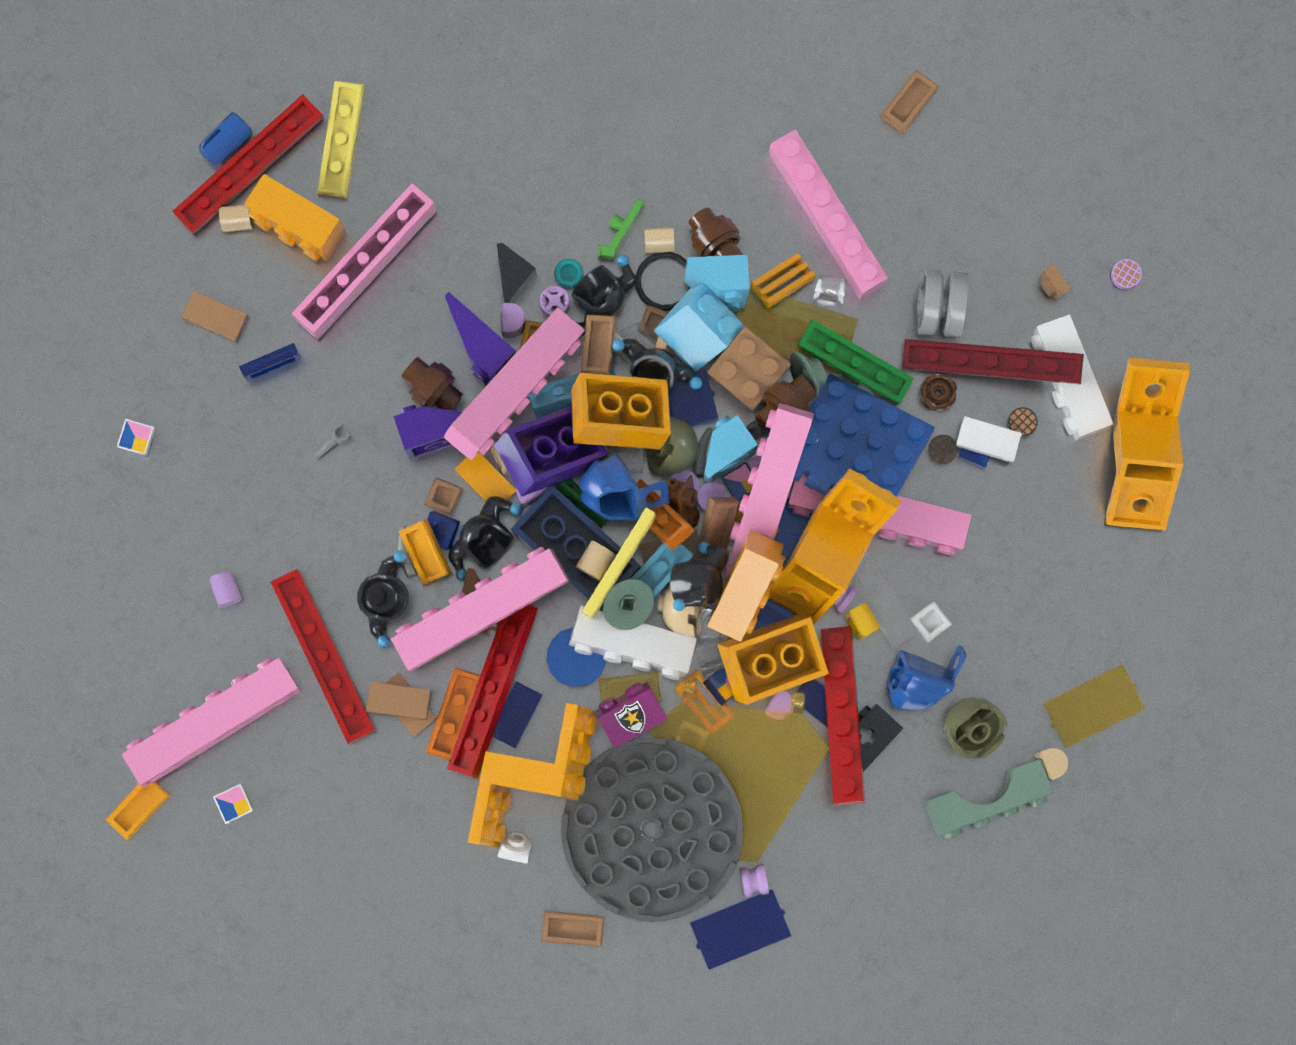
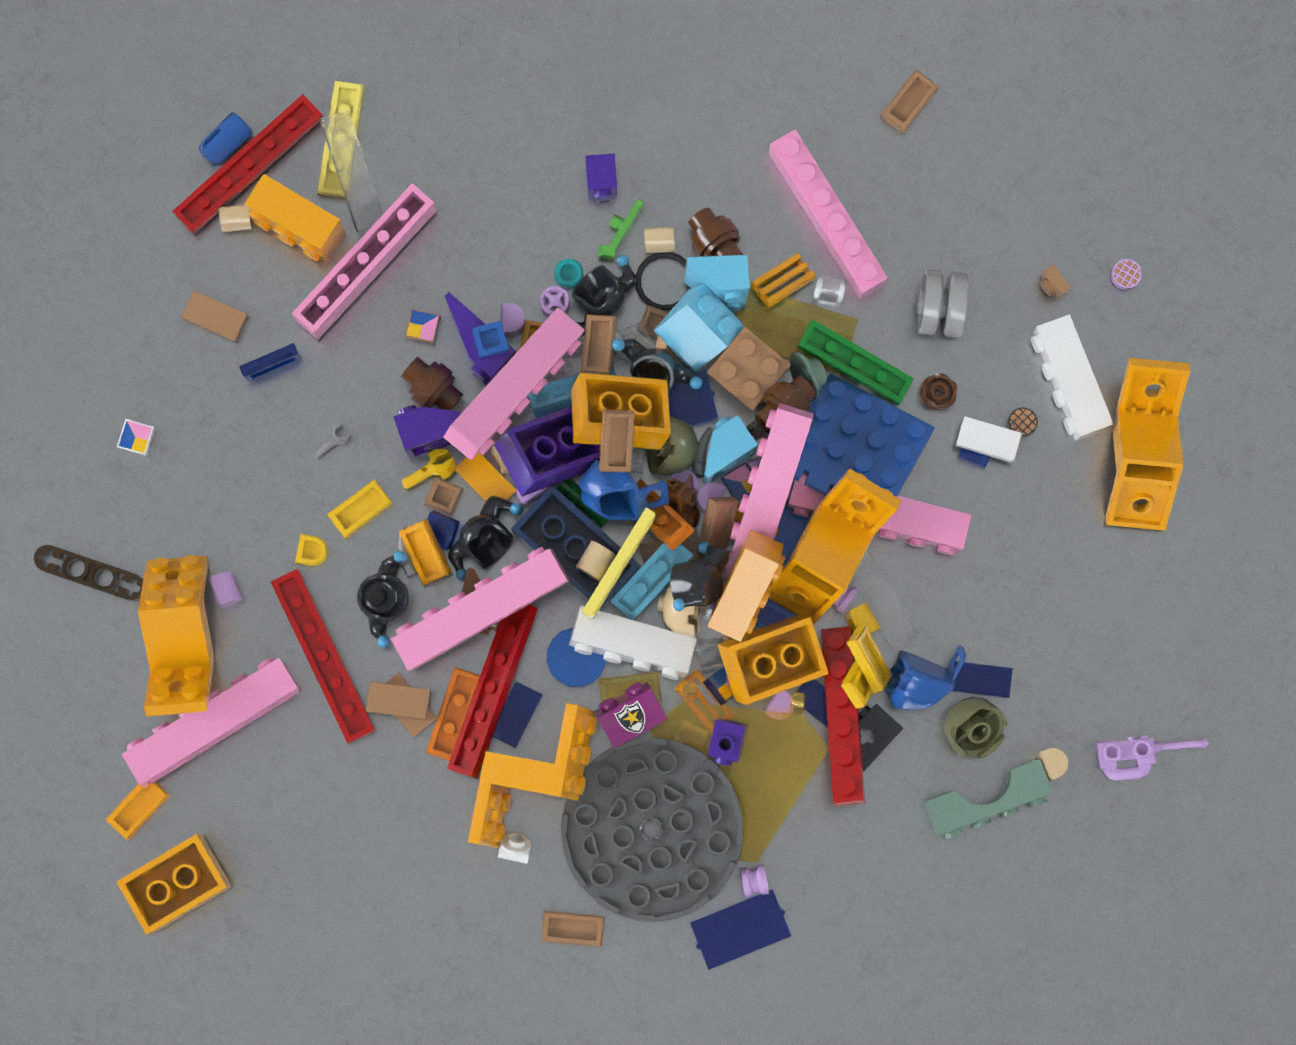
(90, 573): none -> dark brown beam
(174, 884): none -> light orange brick
(176, 635): none -> light orange bracket
(233, 803): tile -> none
(311, 551): none -> yellow tile
(351, 170): none -> clear tile
(360, 509): none -> yellow tile
(422, 326): none -> tile
(432, 468): none -> yellow bar
(490, 339): none -> blue tile
(515, 273): black slope -> none
(601, 176): none -> dark purple brick
(616, 440): none -> medium nougat tile
(638, 607): sand green piece -> none
(727, 741): none -> dark purple brick
(857, 686): none -> yellow tile
(869, 659): none -> yellow tile
(930, 622): white tile -> none
(942, 450): clear smoke tile -> none
(983, 680): none -> clear blue tile
(993, 361): dark red tile -> none
(1094, 706): clear yellow piece -> none
(1141, 750): none -> lavender piece

